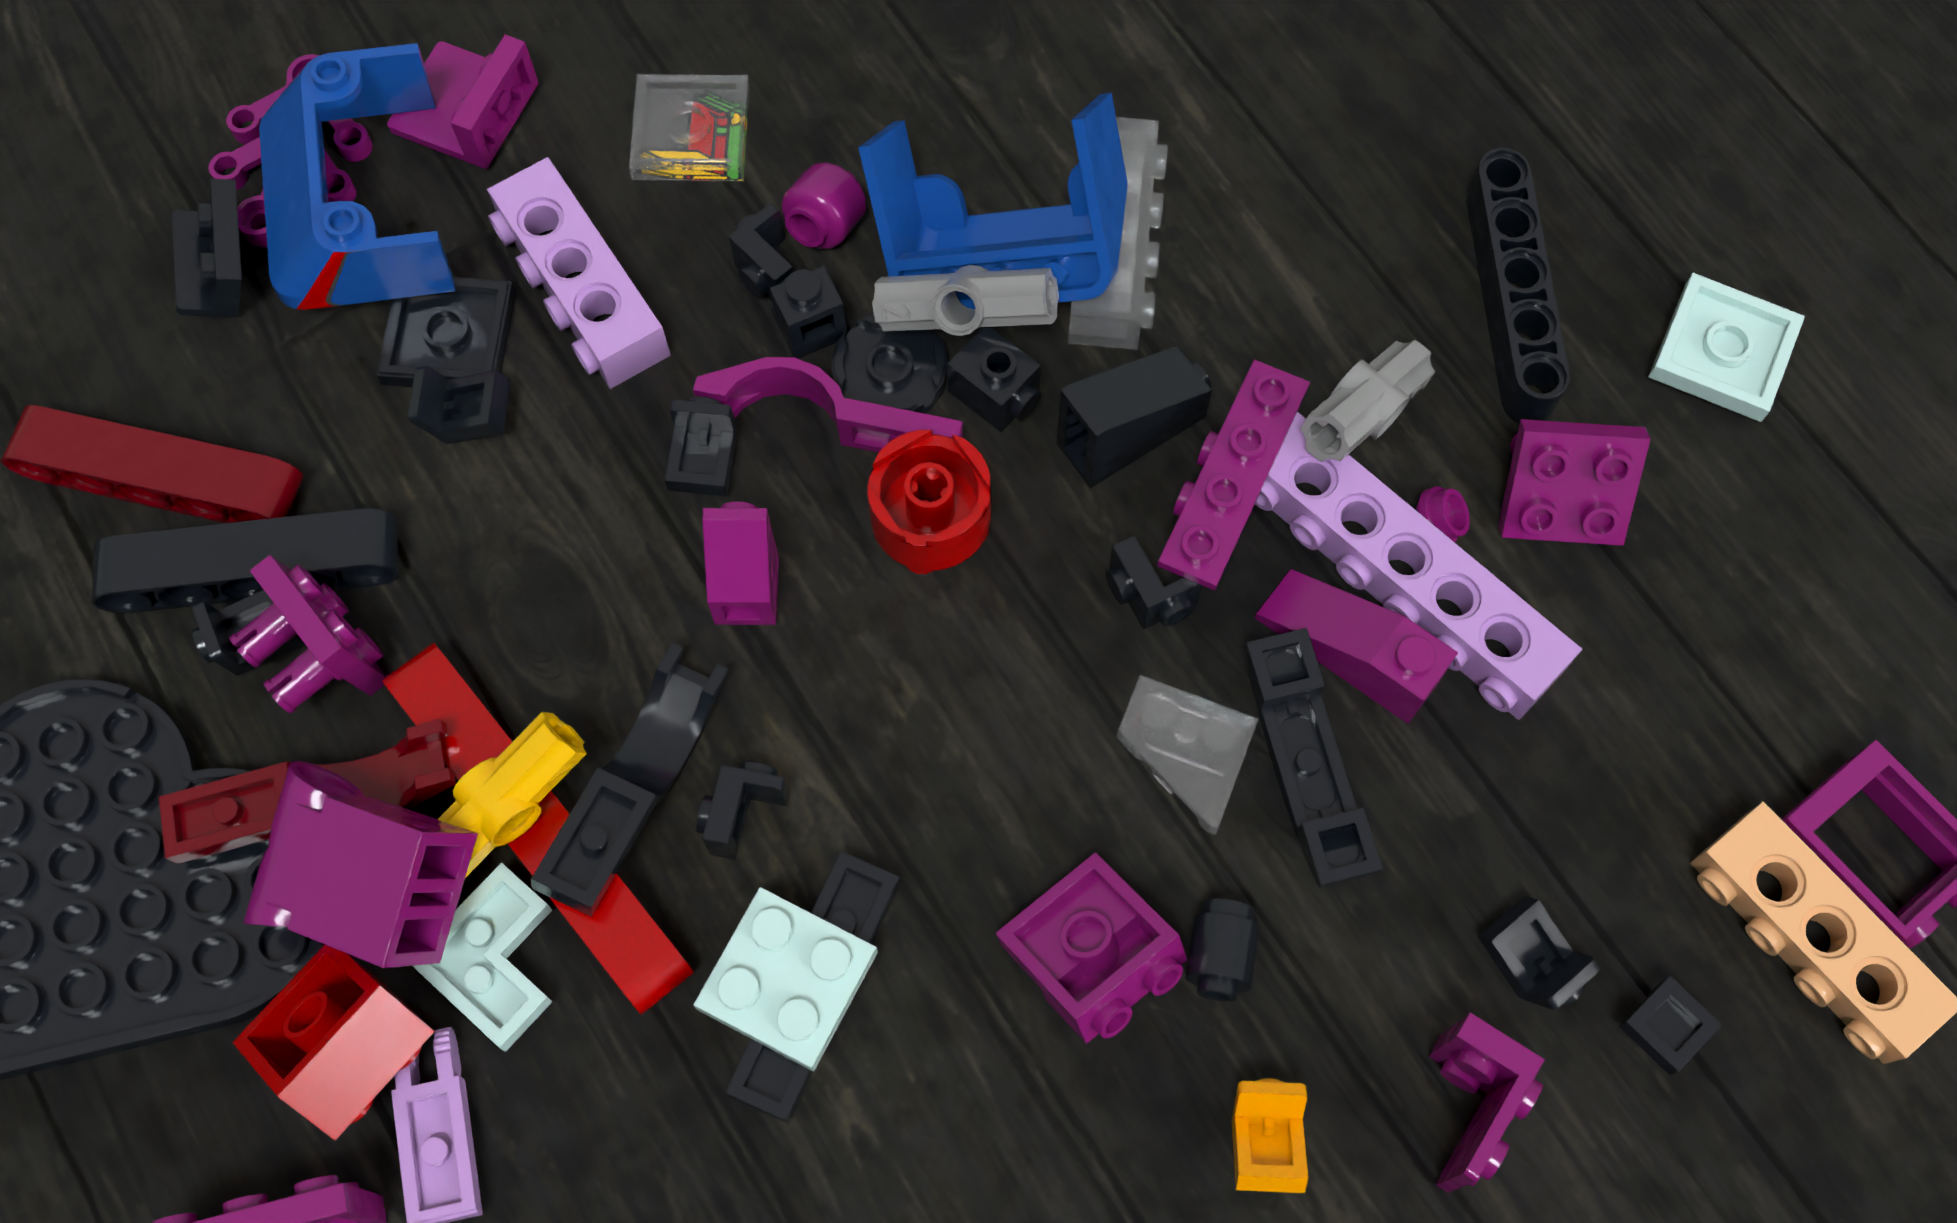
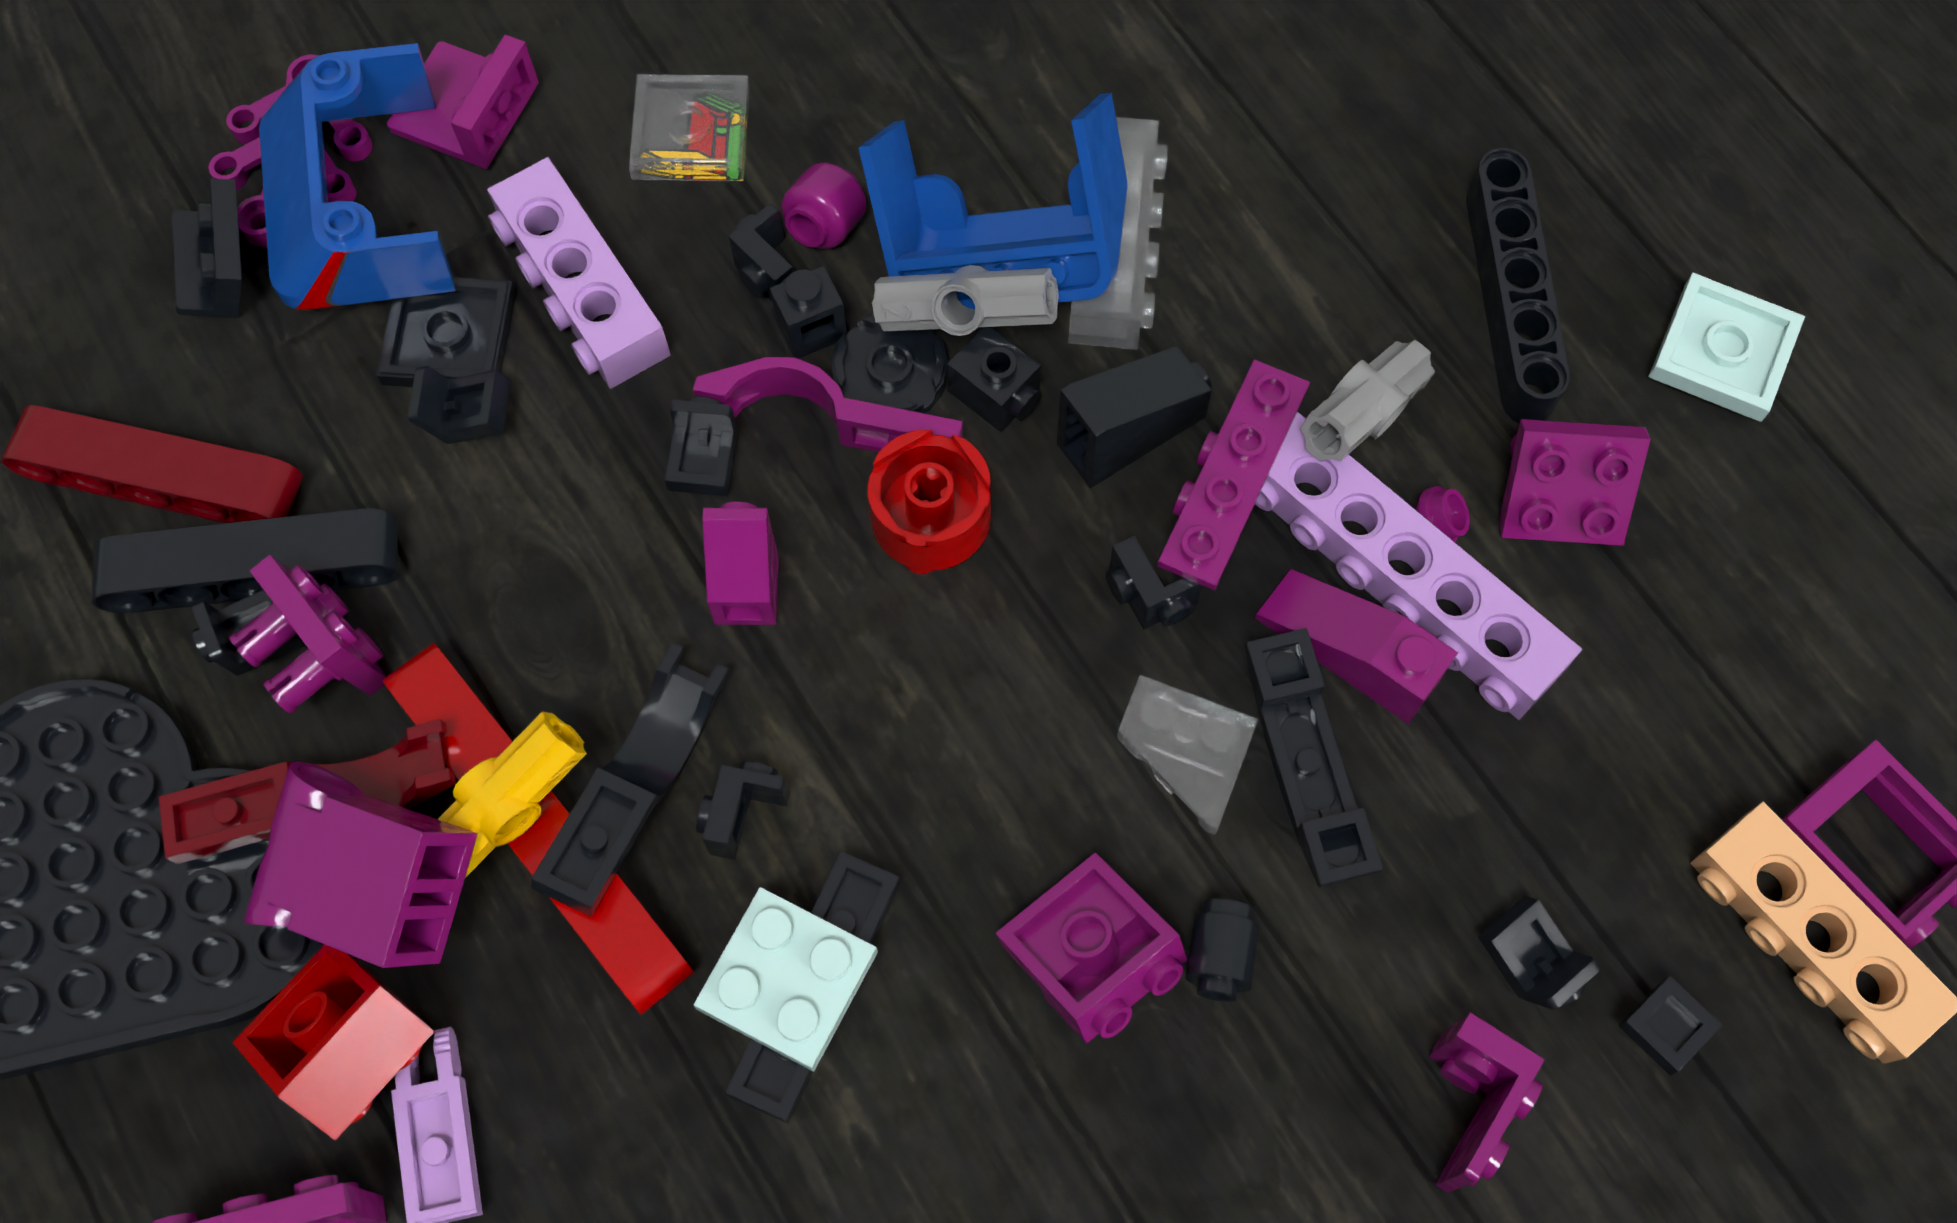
(475, 961): light aqua plate -> none
(1269, 1136): light orange bracket -> none

